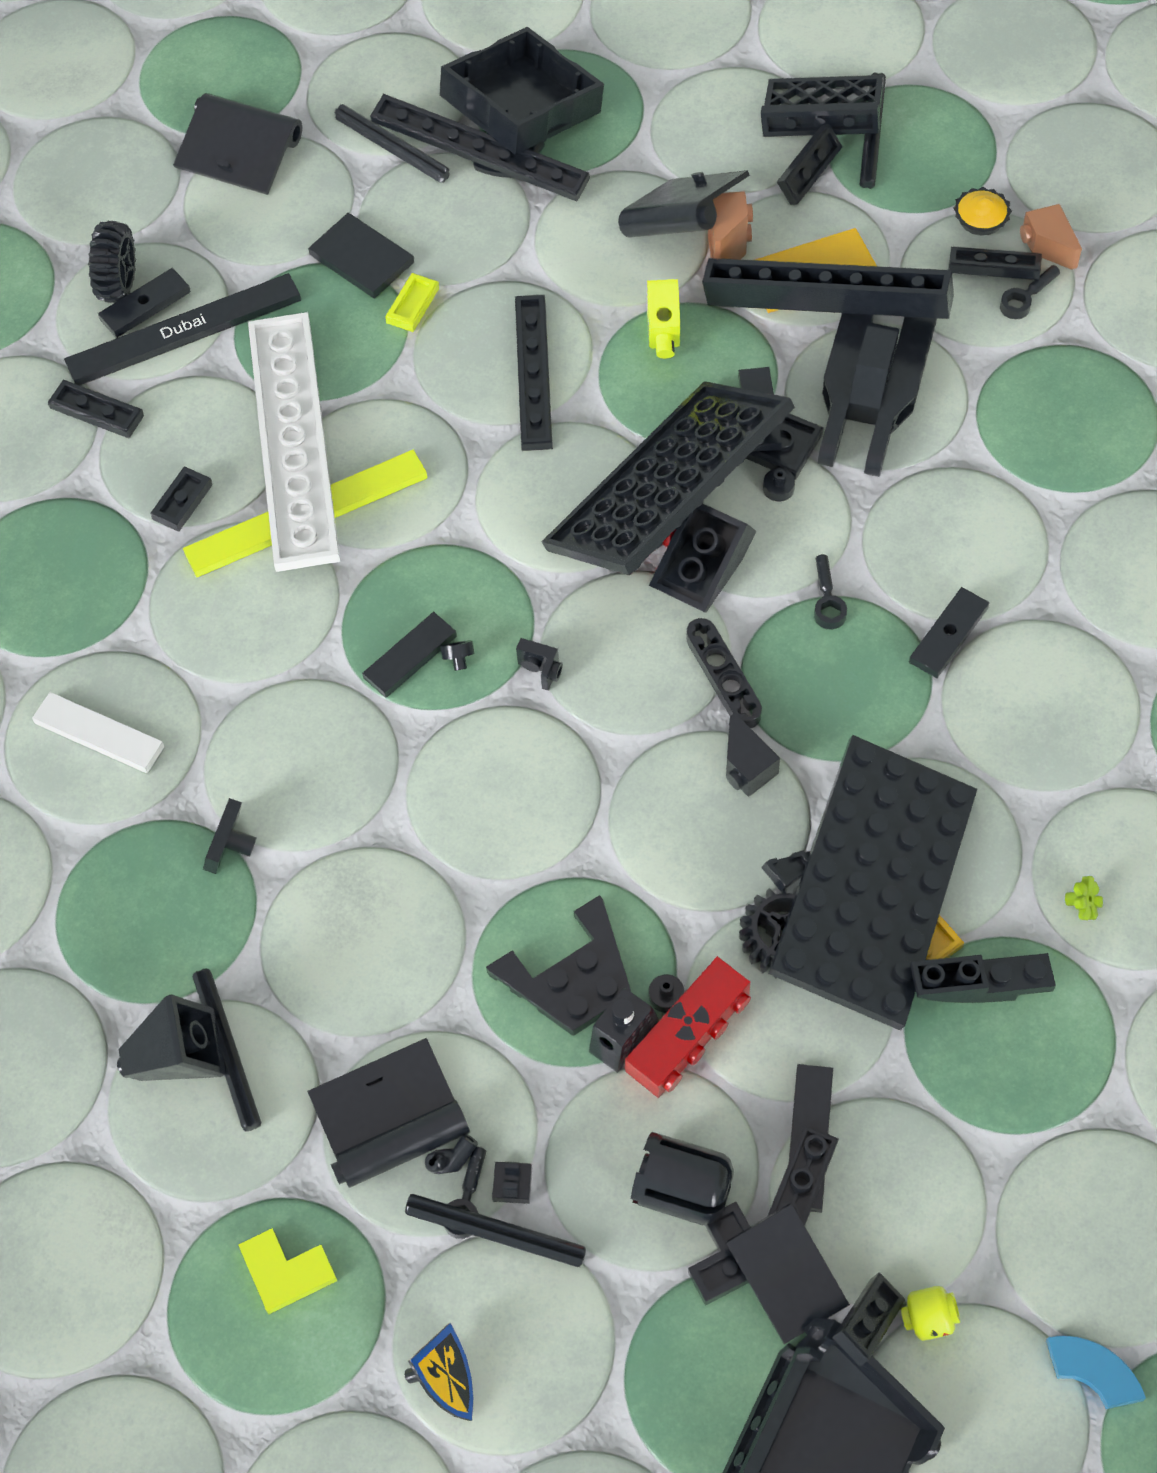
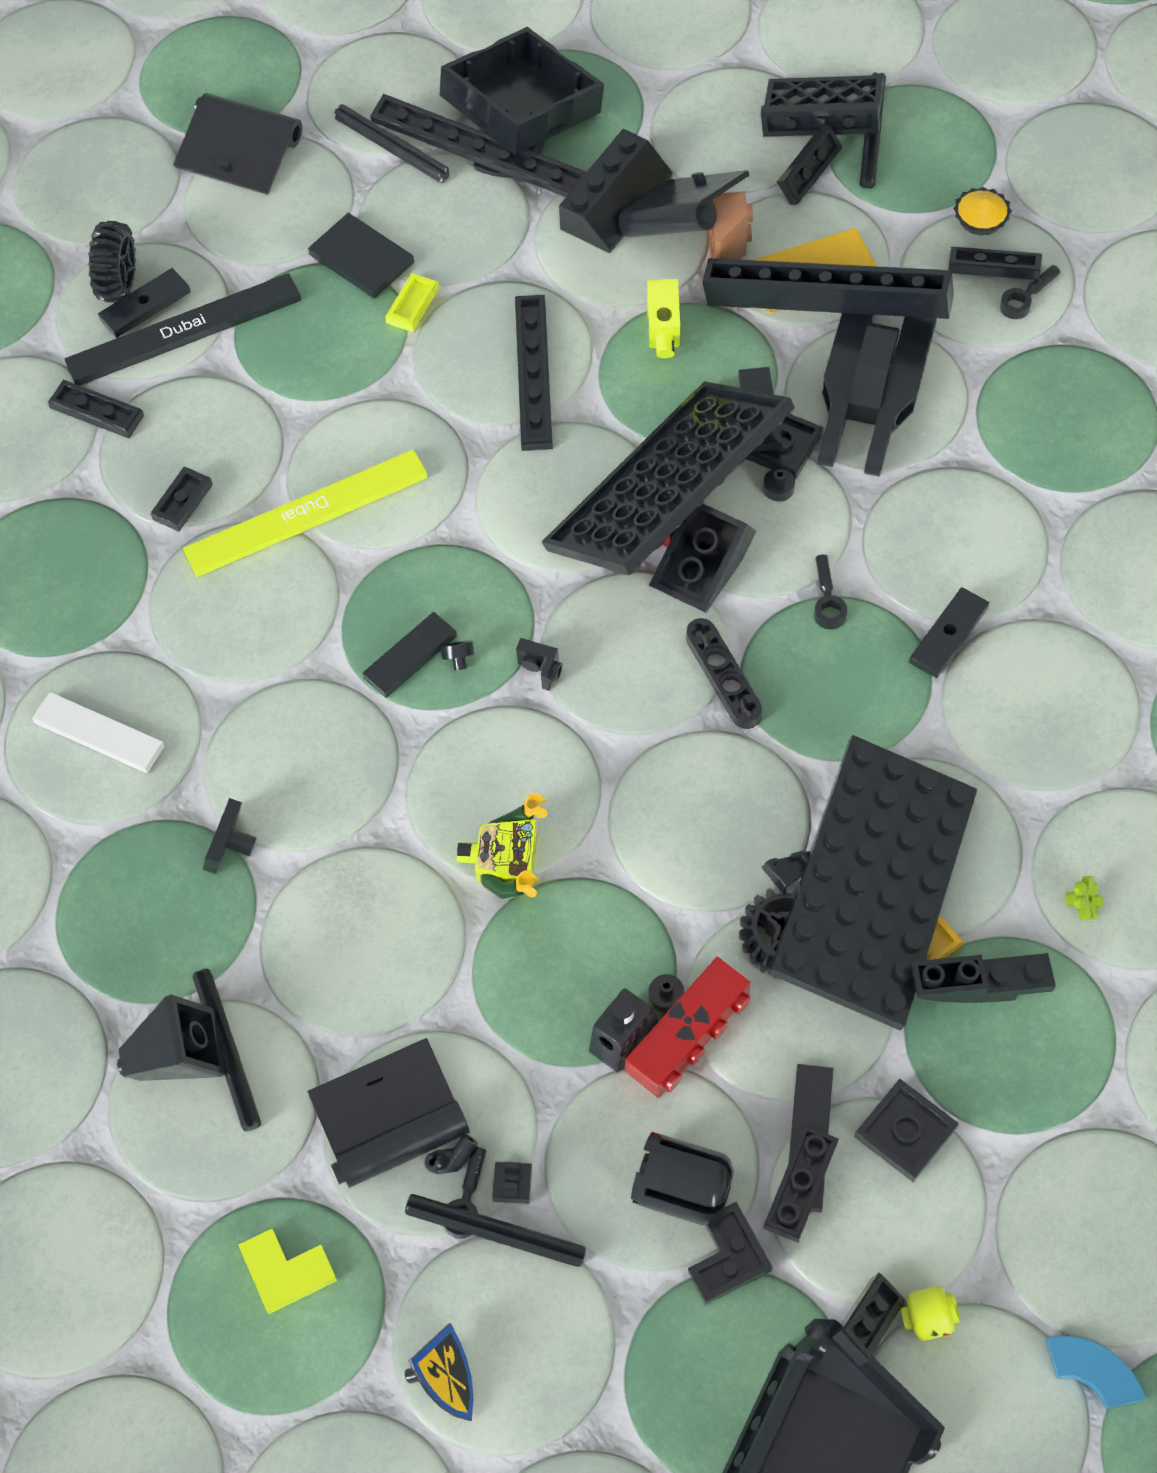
(293, 443): white plate -> none
(507, 851): none -> torso
(578, 986): black wing -> none
(616, 179): none -> black slope
(749, 758): black slope -> none
(787, 1272): black tile -> none
(906, 1130): none -> black plate
(1051, 234): nougat slope -> none

